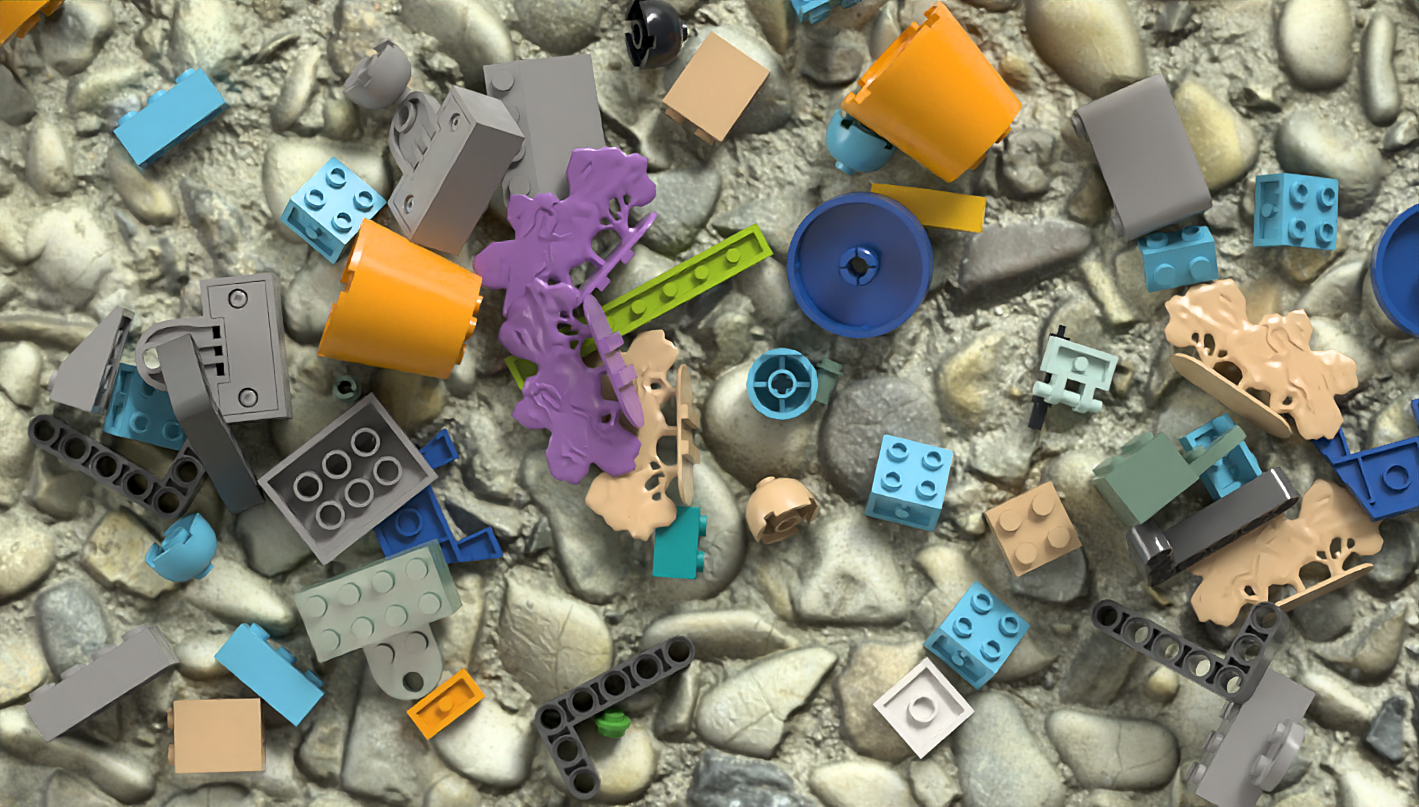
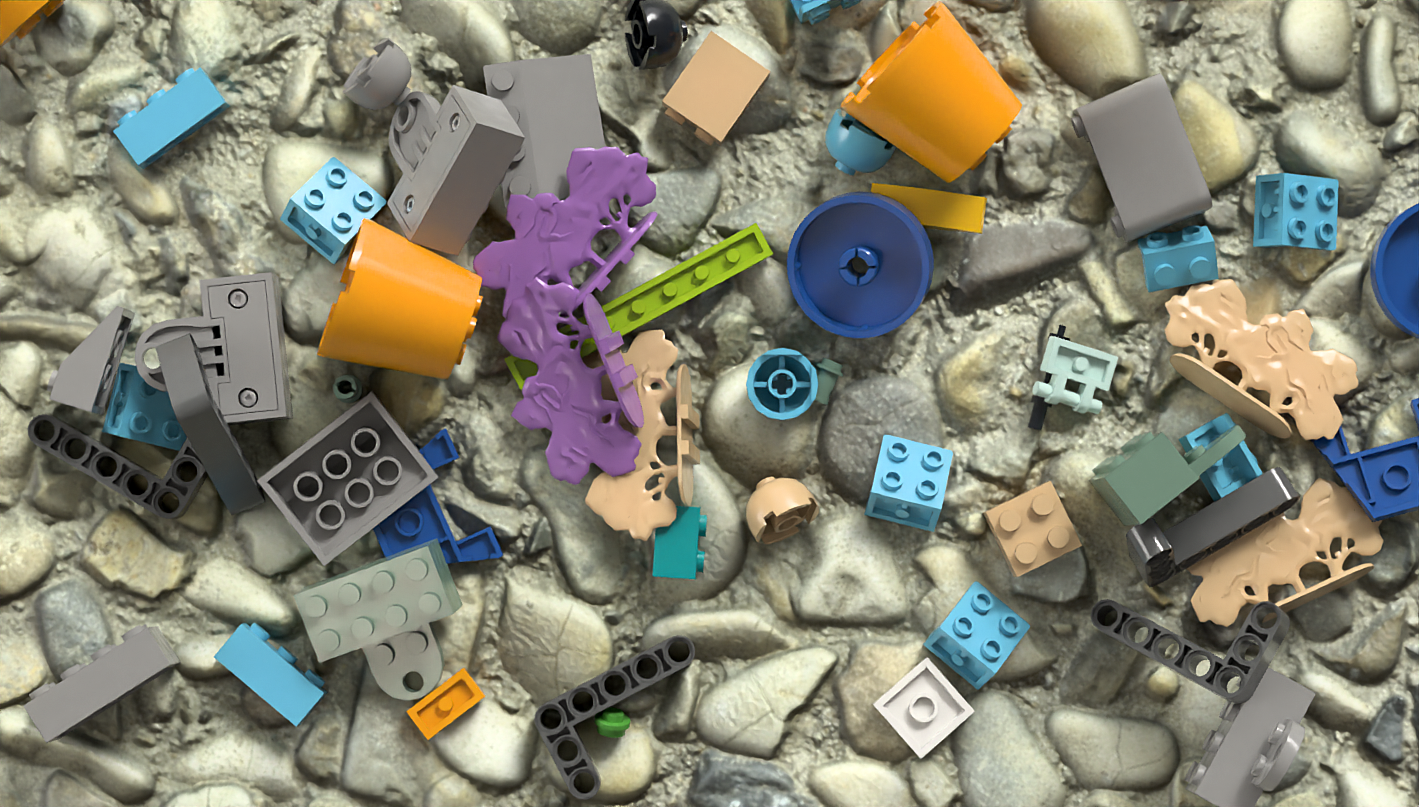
(185, 550): medium azure cylinder -> none
(218, 735): tan brick -> none

